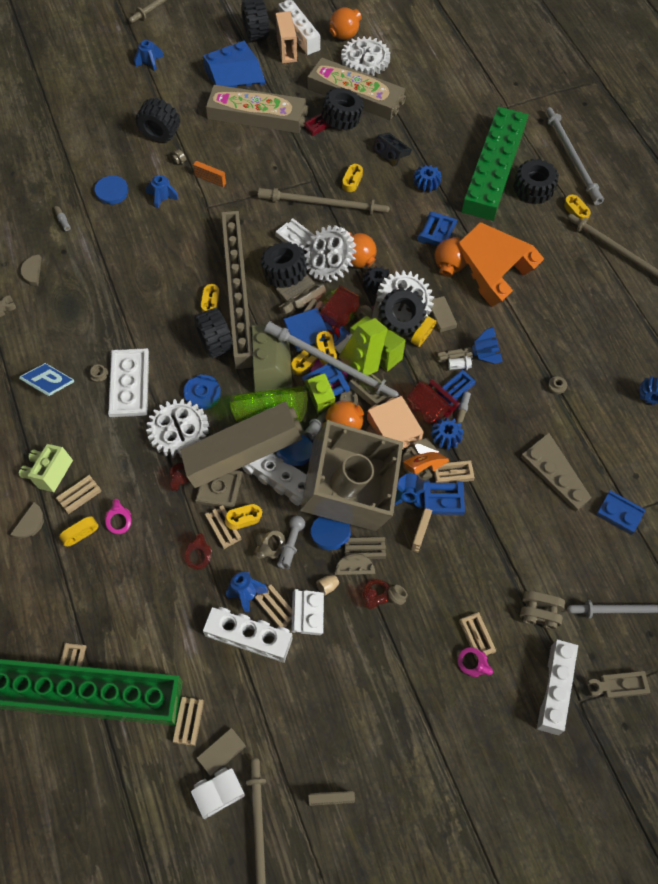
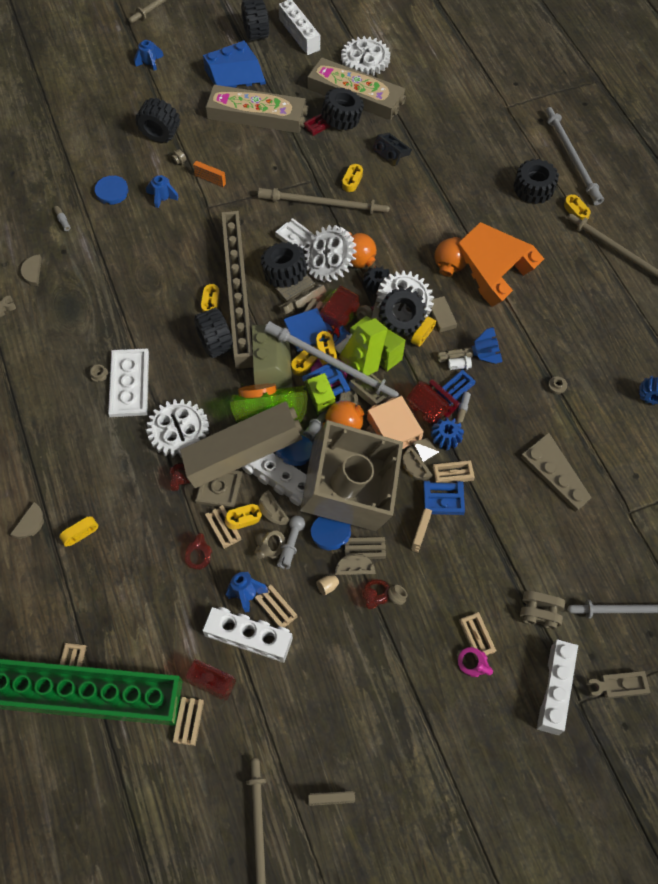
(46, 379): piece -> none
(49, 467): yellowish green brick -> none
(76, 492): tan tile -> none
(117, 508): dark pink piece -> none
(202, 391): blue tile -> none
(211, 679): none -> clear red brick
(217, 793): white brick -> none
(221, 752): dark tan tile -> none
(257, 390): none -> orange tile
(271, 509): none -> dark tan tile
(286, 37): light nougat brick -> none
(307, 612): white plate -> none
(345, 23): orange brick -> none
(410, 489): blue brick -> none
(427, 178): blue gear -> none
(429, 460): orange slope -> none
(442, 231): blue plate -> none
(495, 164): green brick -> none
(621, 512): blue plate -> none

